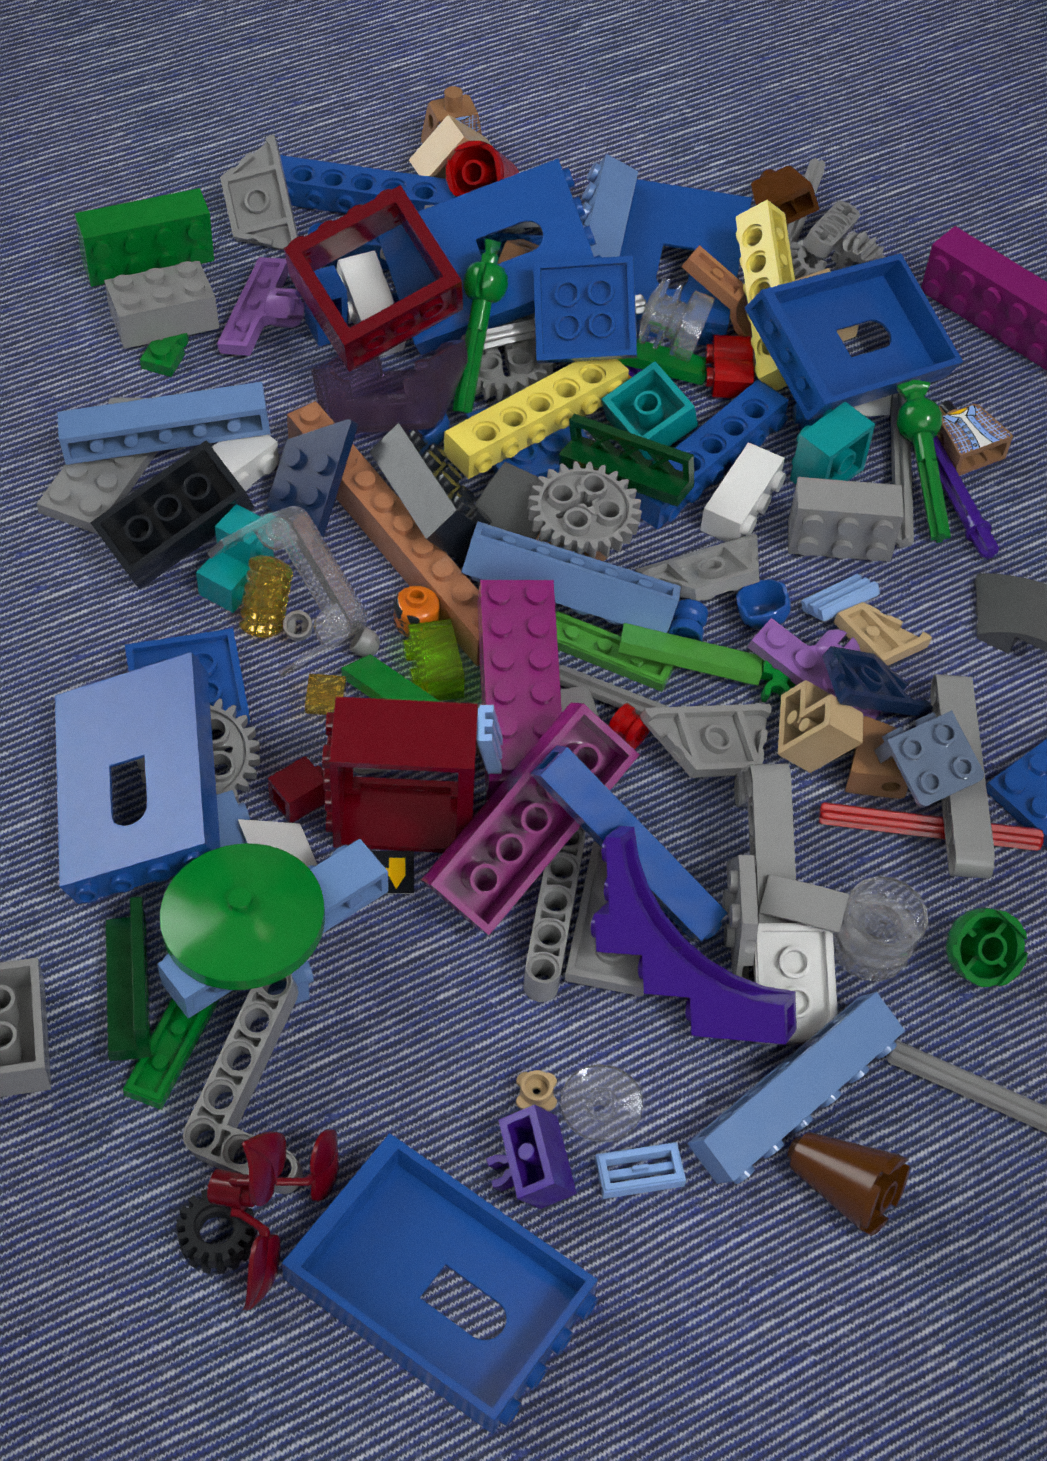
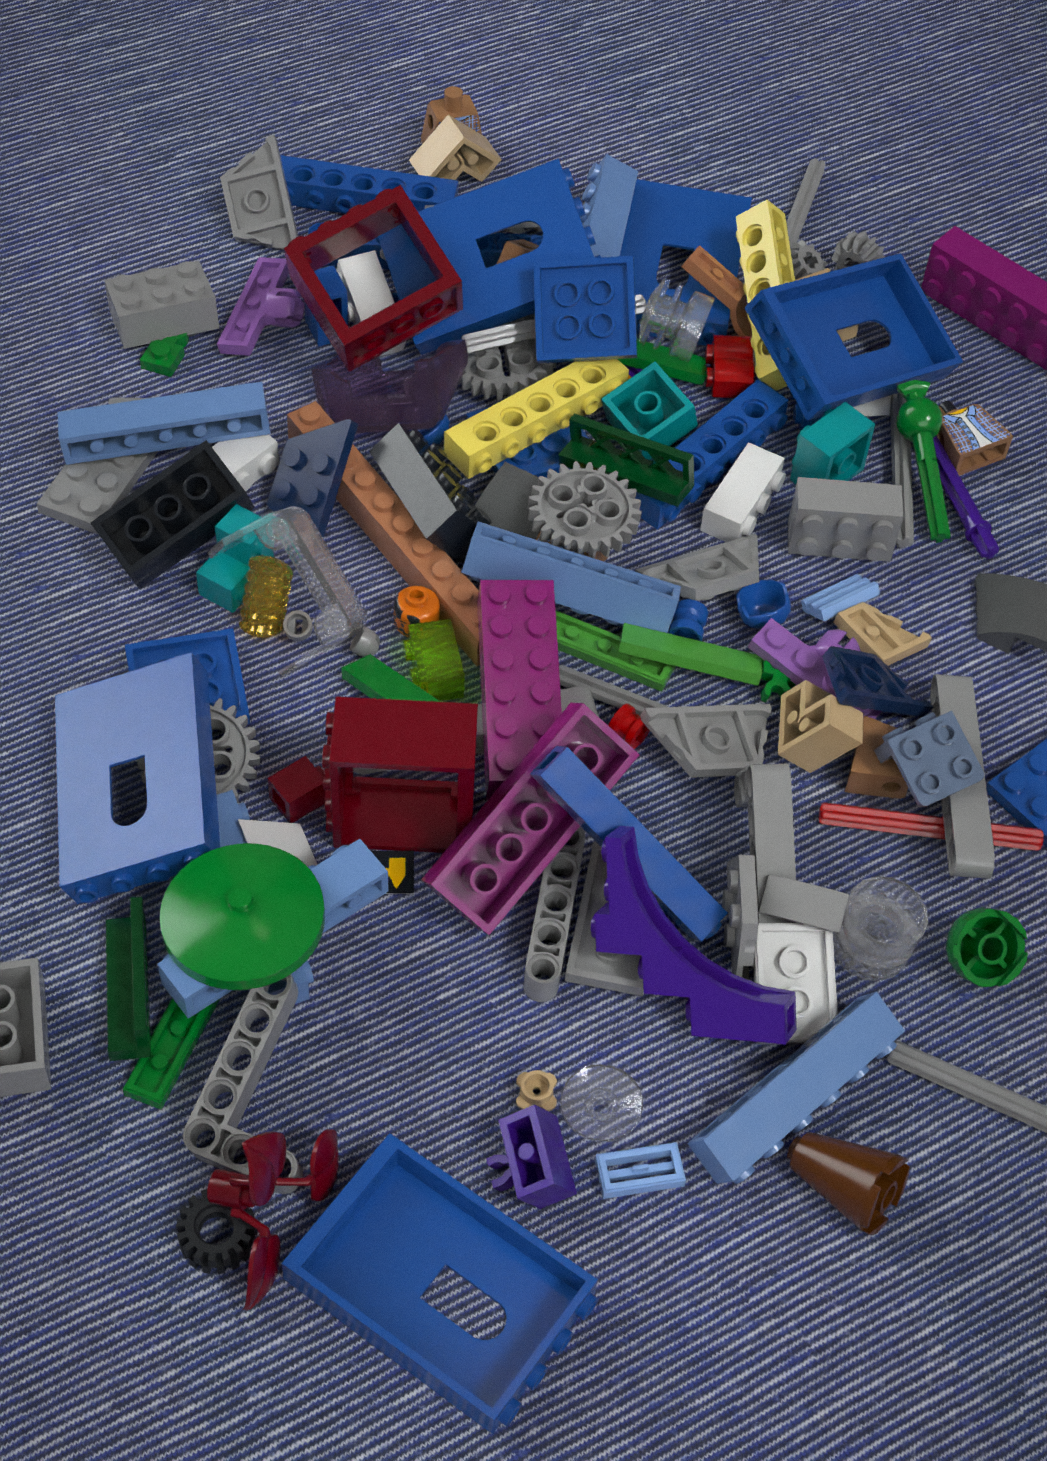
(144, 235): green brick -> none
(322, 693): clear yellow panel -> none
(476, 166): red cone -> none
(485, 285): green piece -> none
(489, 739): light blue tile -> none
(787, 191): reddish brown torso -> none
(831, 229): light grey beam -> none

